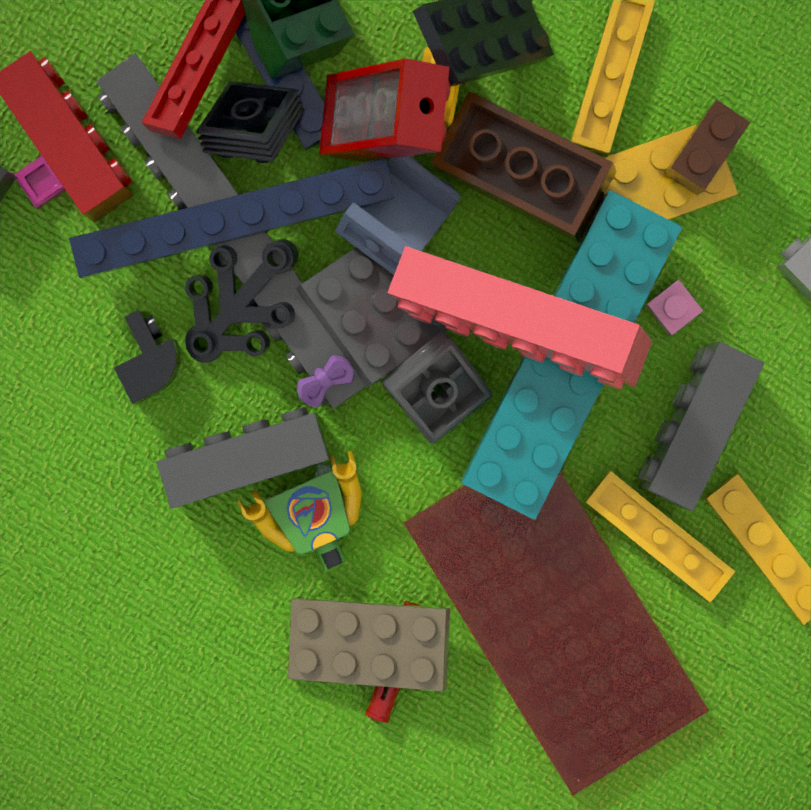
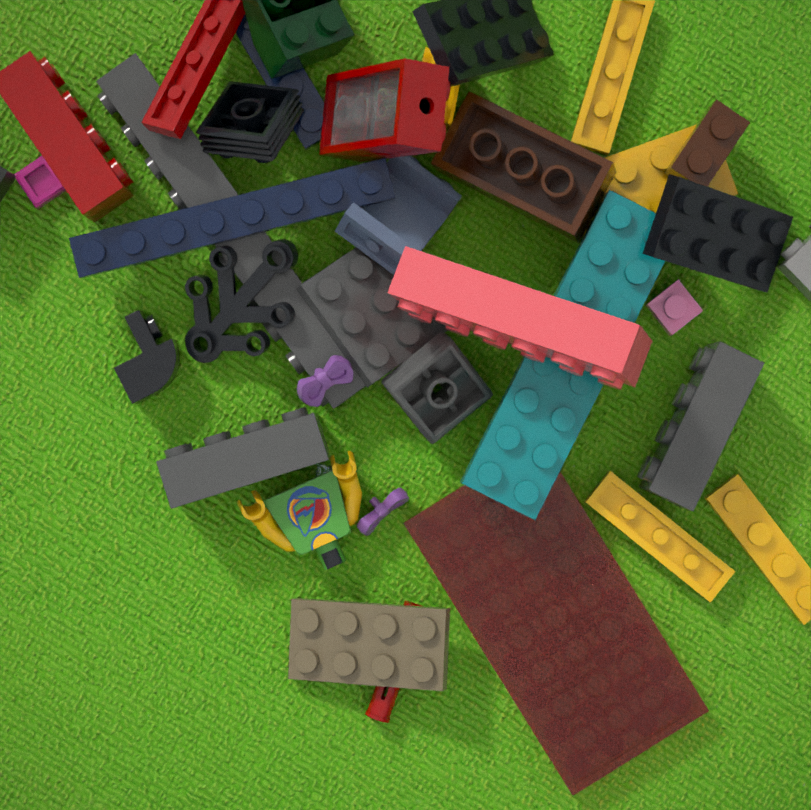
(370, 521): none -> medium lavender piece
(717, 234): none -> black plate

